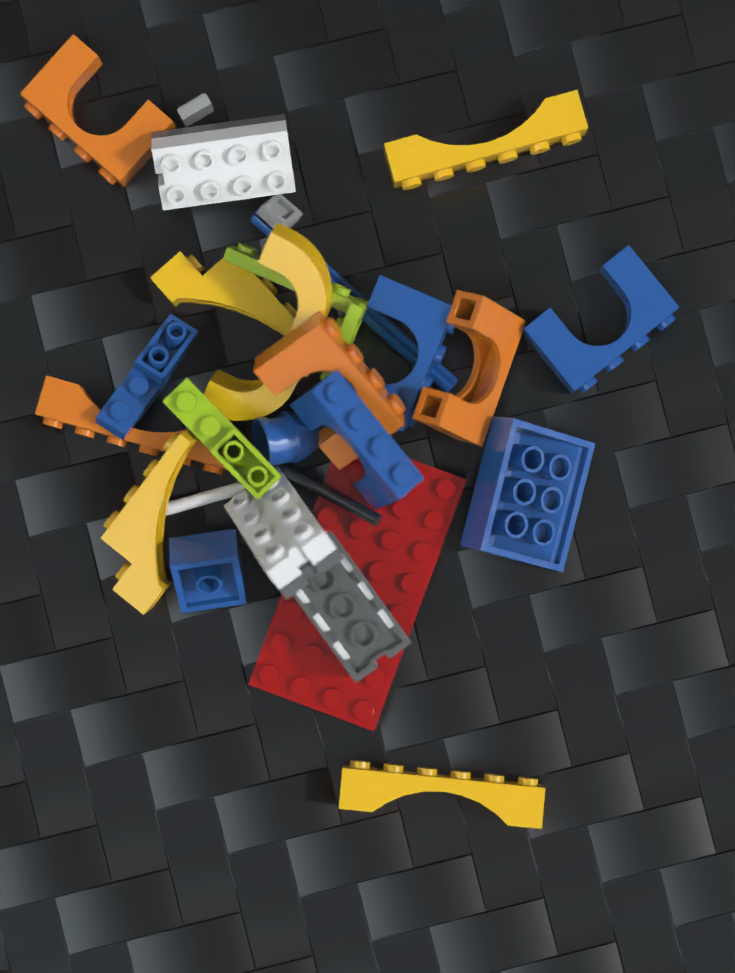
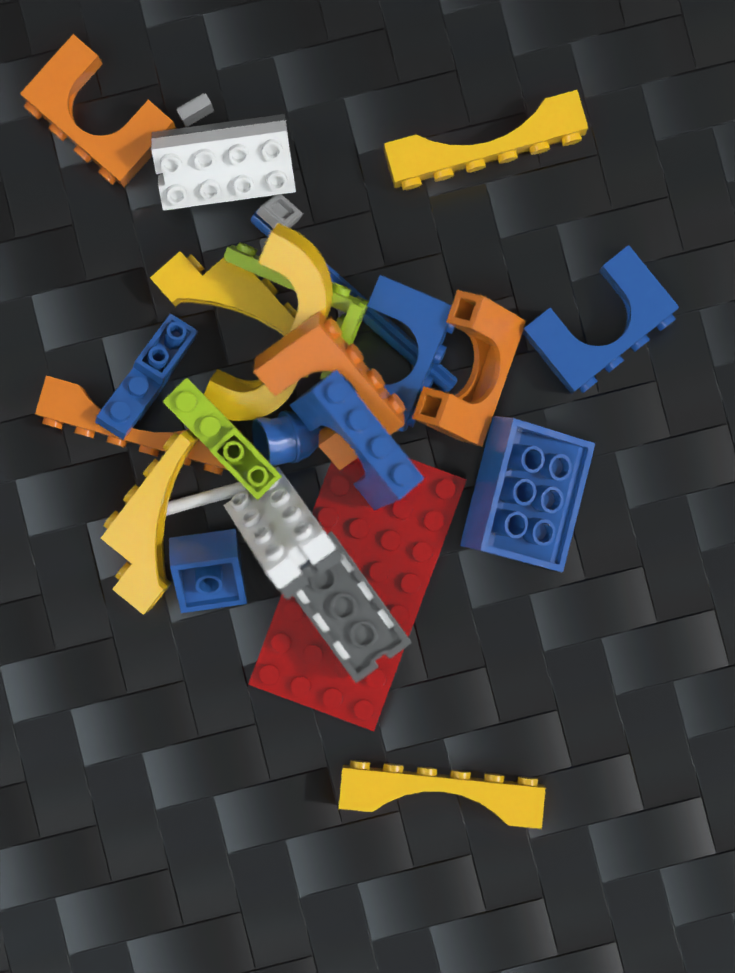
(331, 494): black bar -> none

